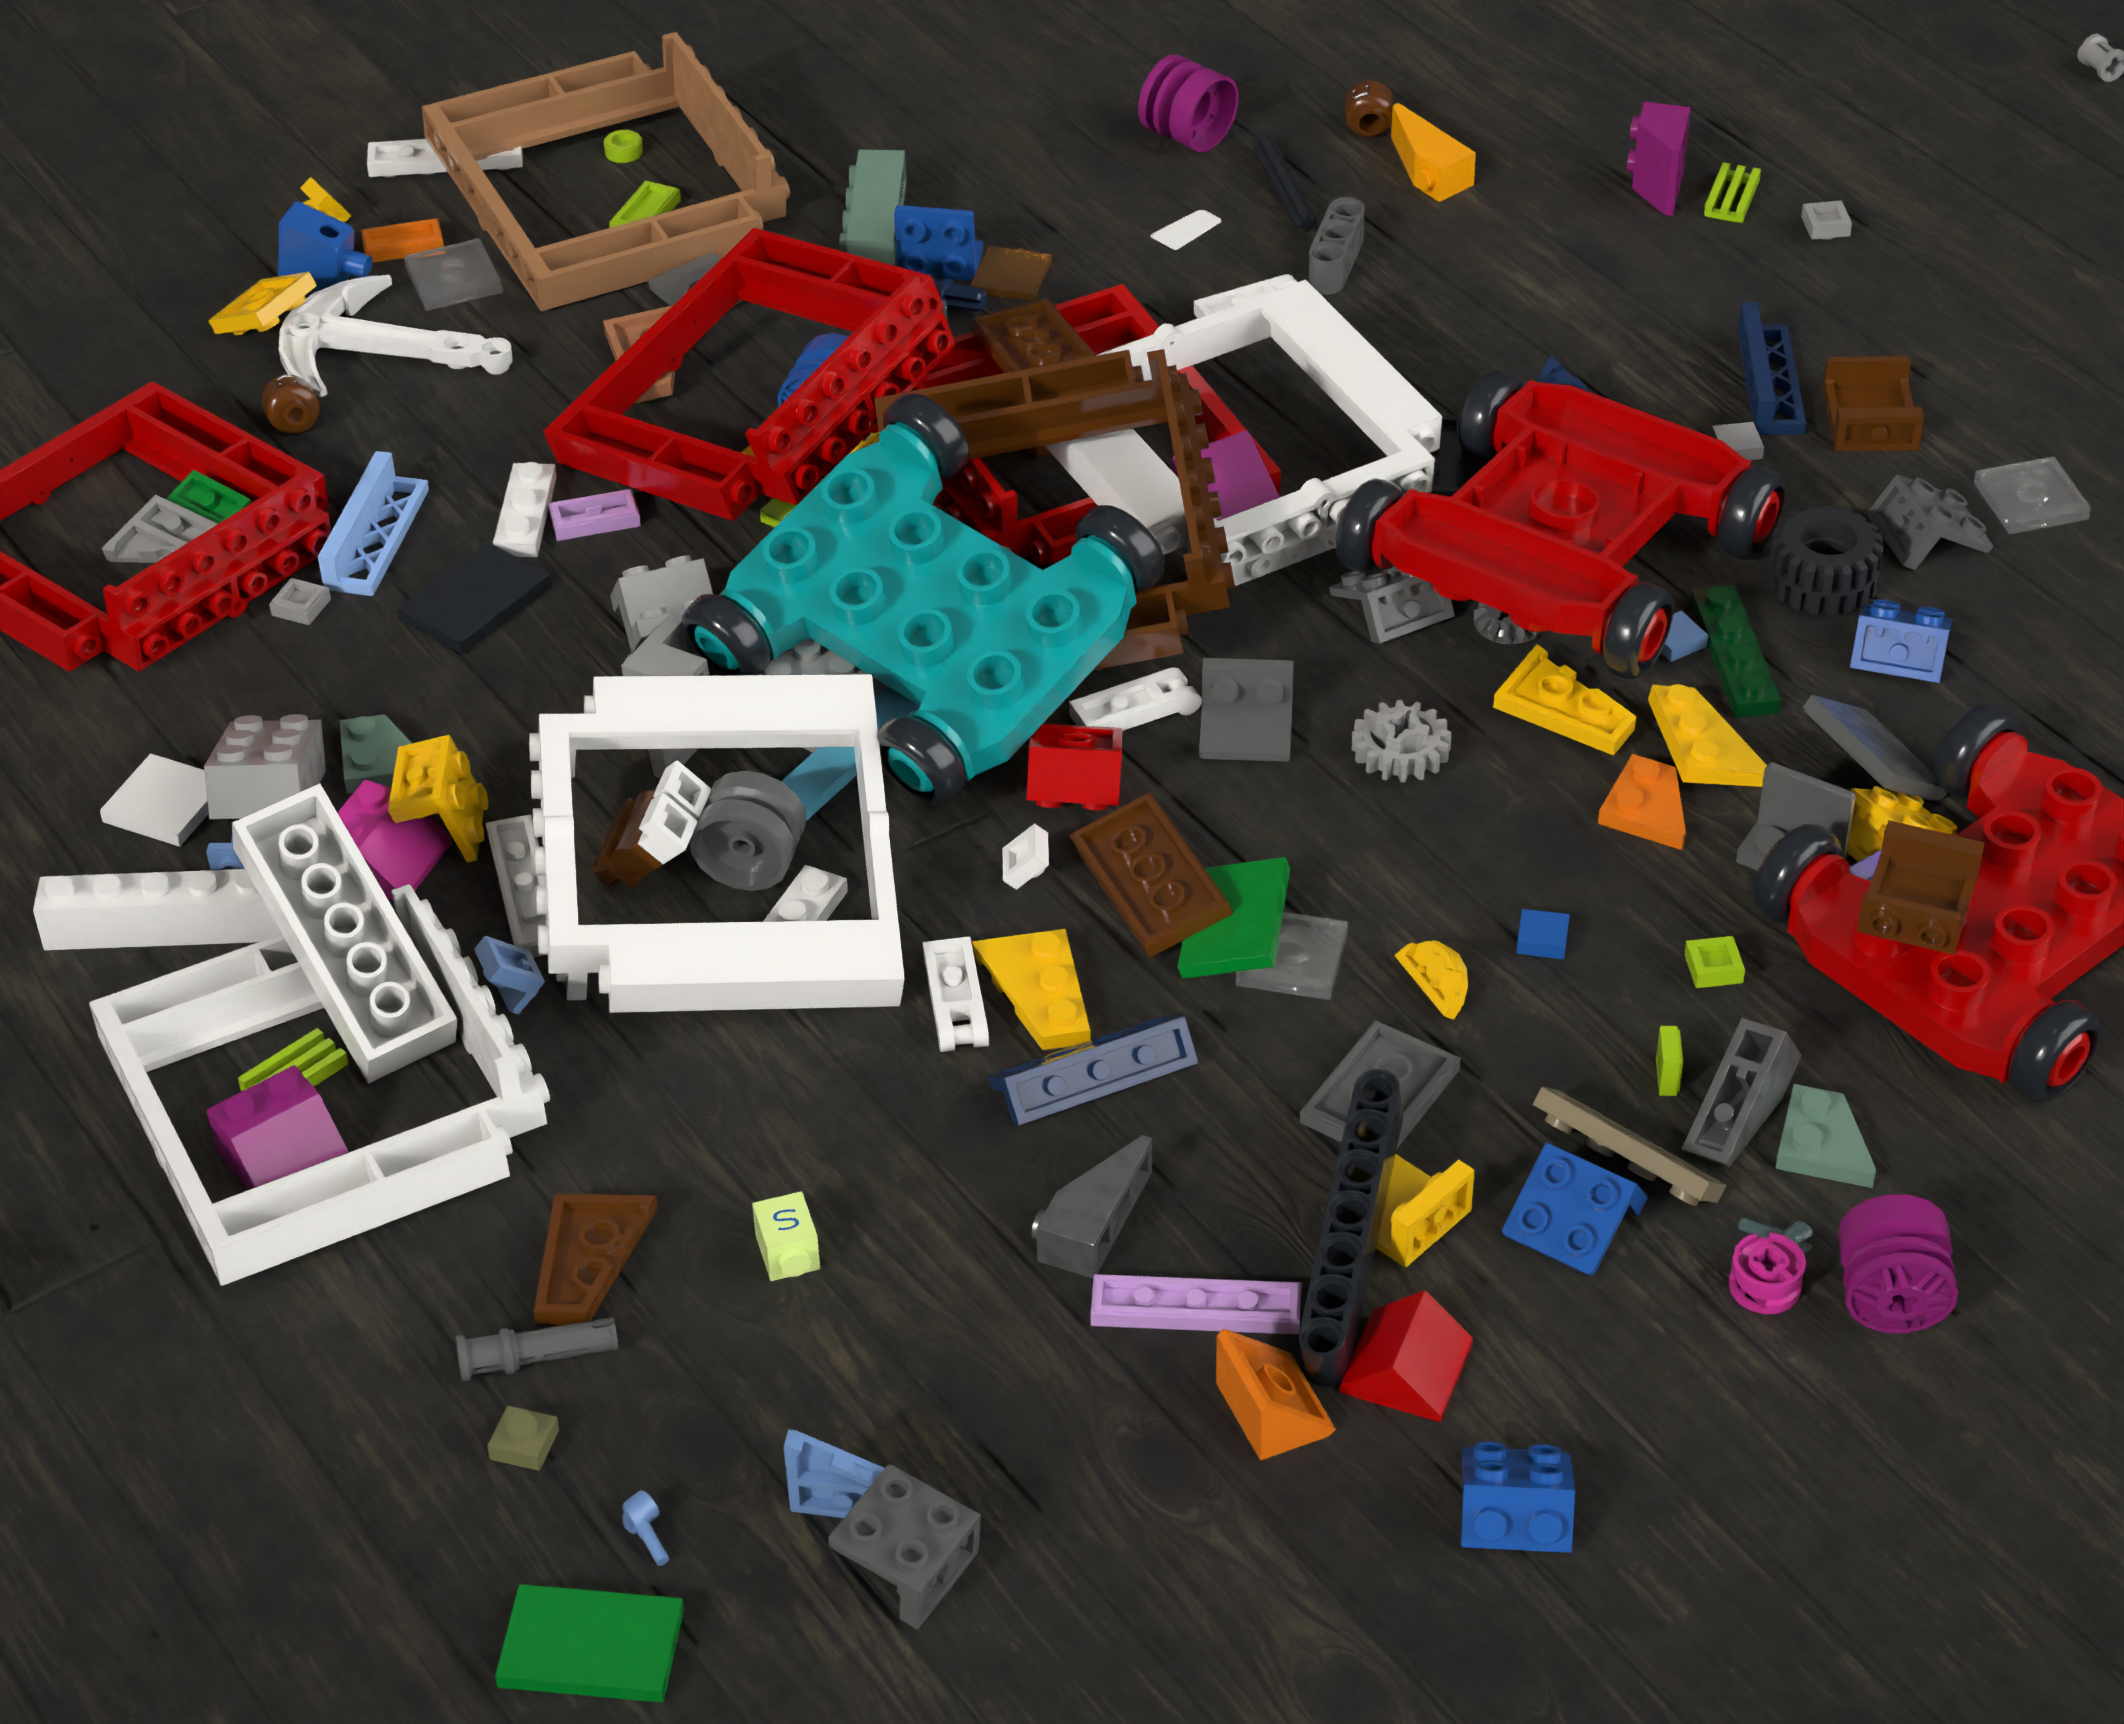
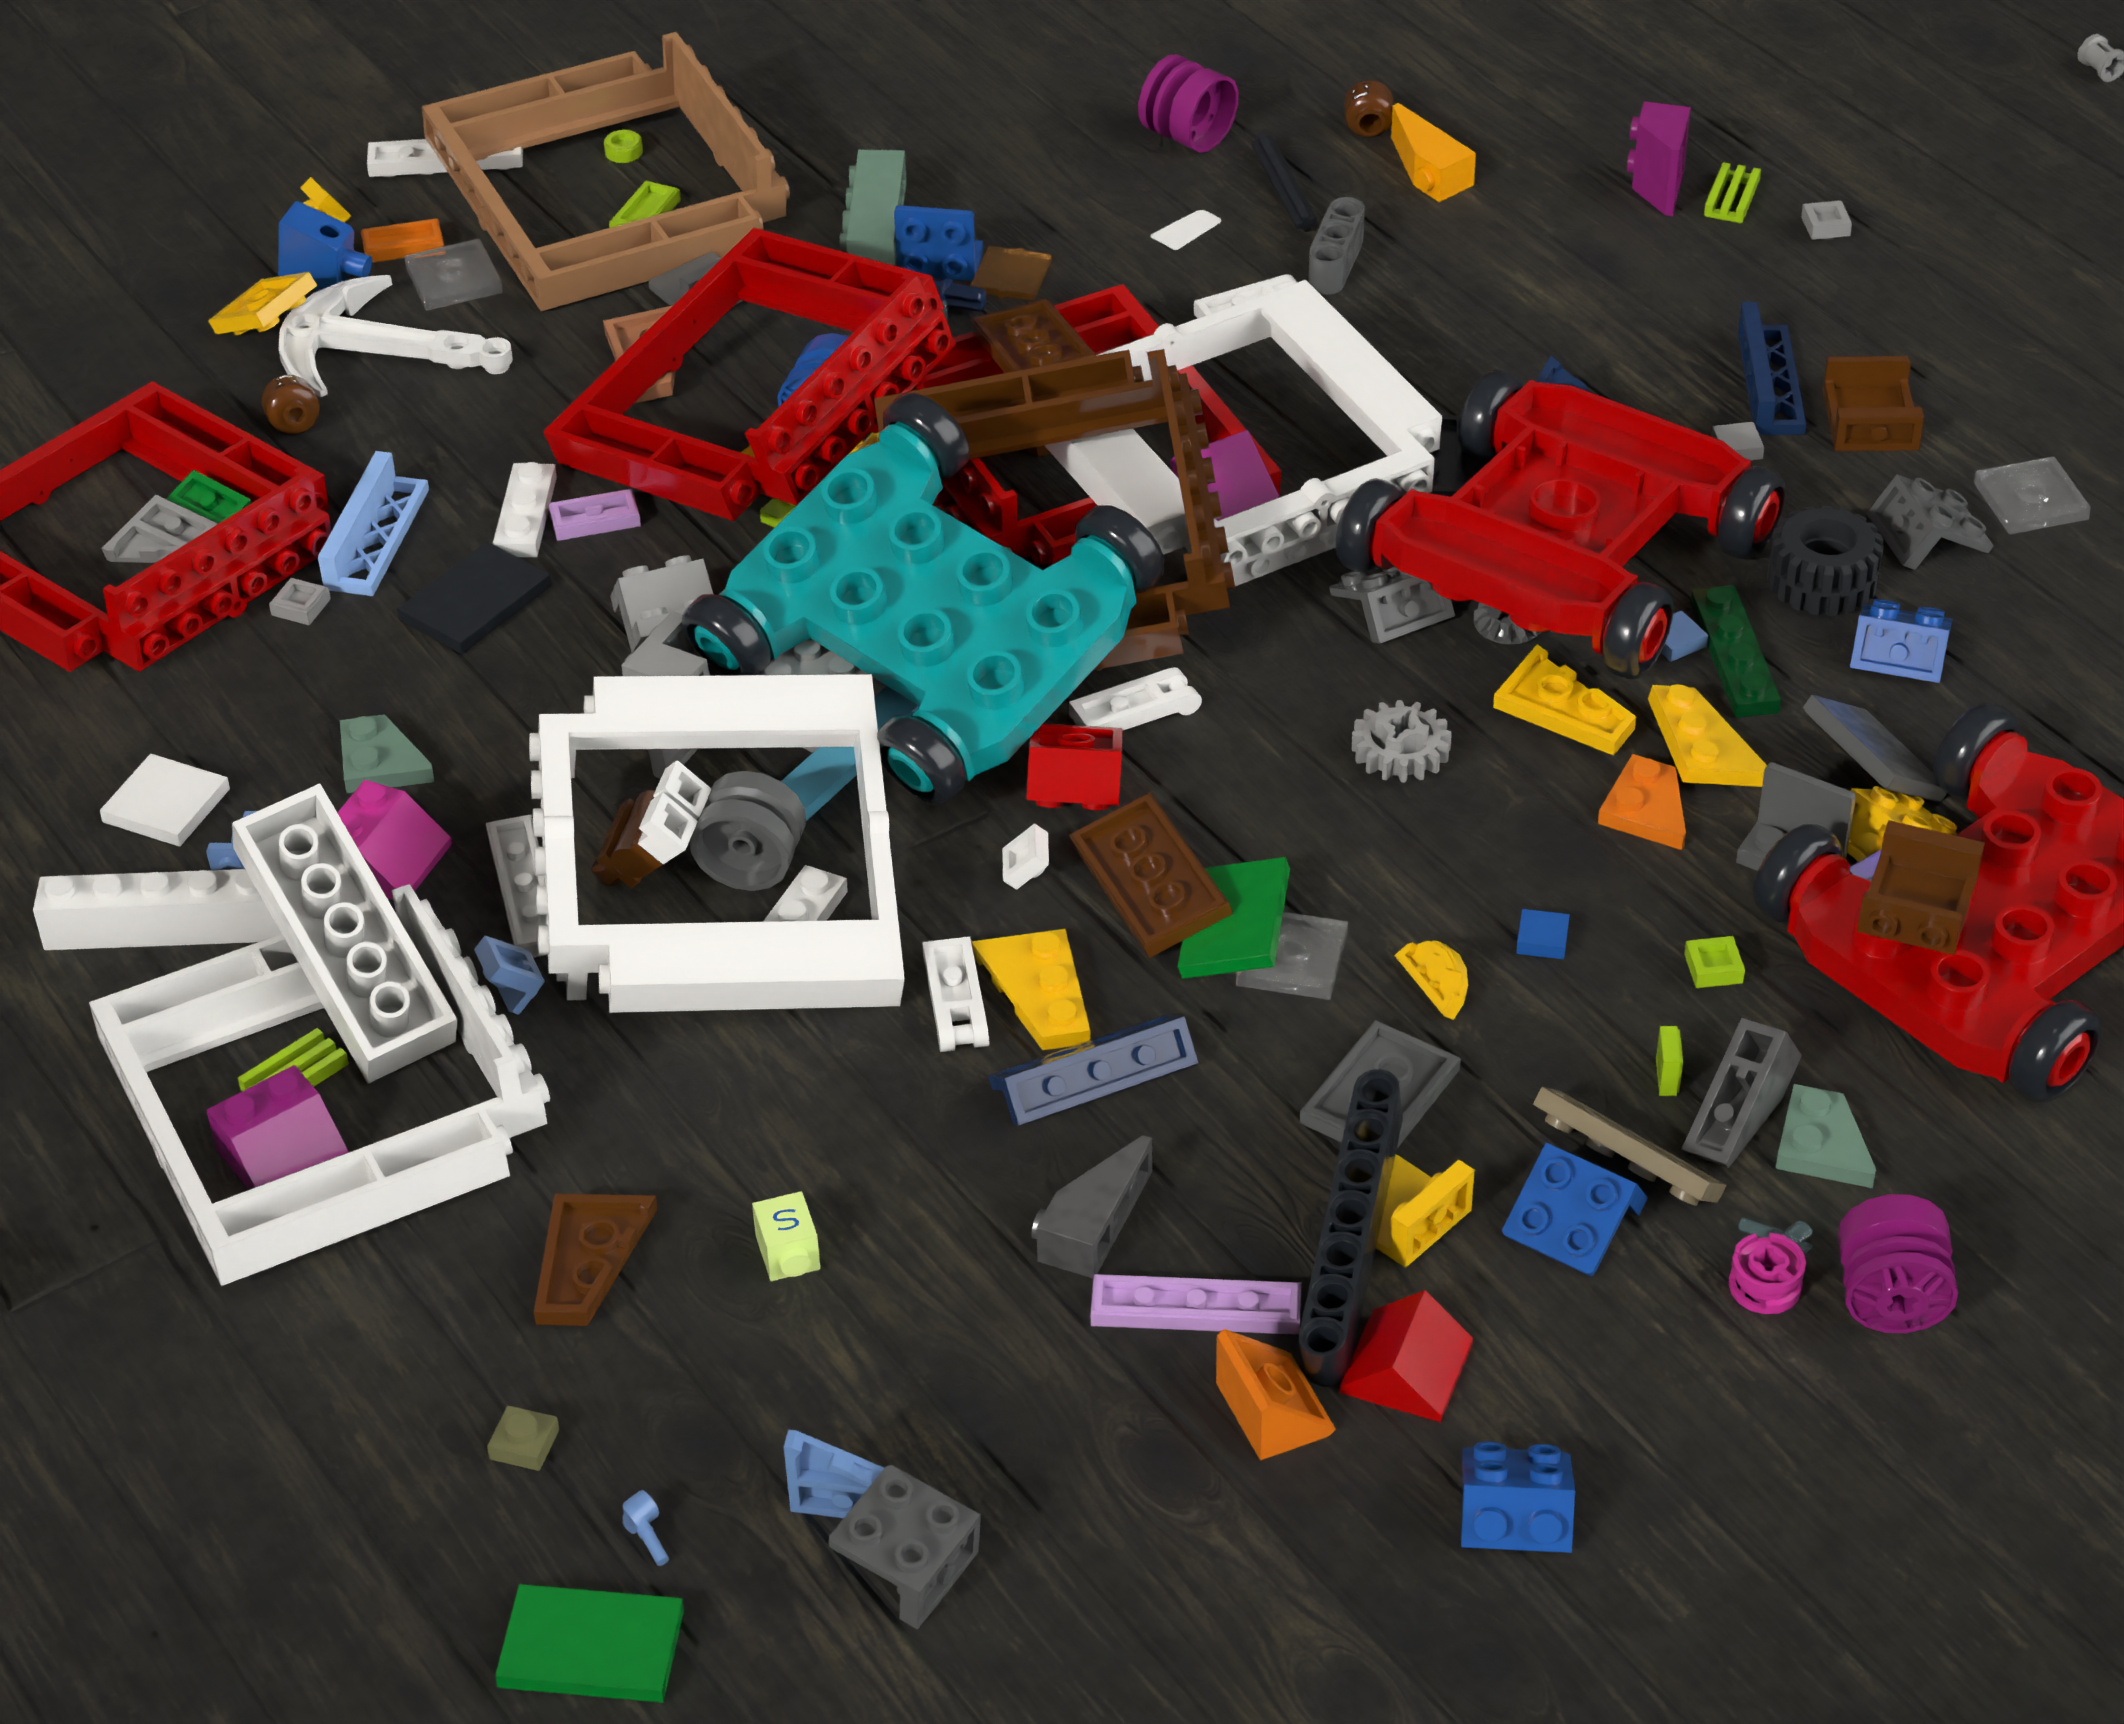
(262, 764): light grey brick -> none
(437, 779): yellow bracket -> none
(510, 1349): dark grey pin -> none
(1246, 709): dark grey bracket -> none

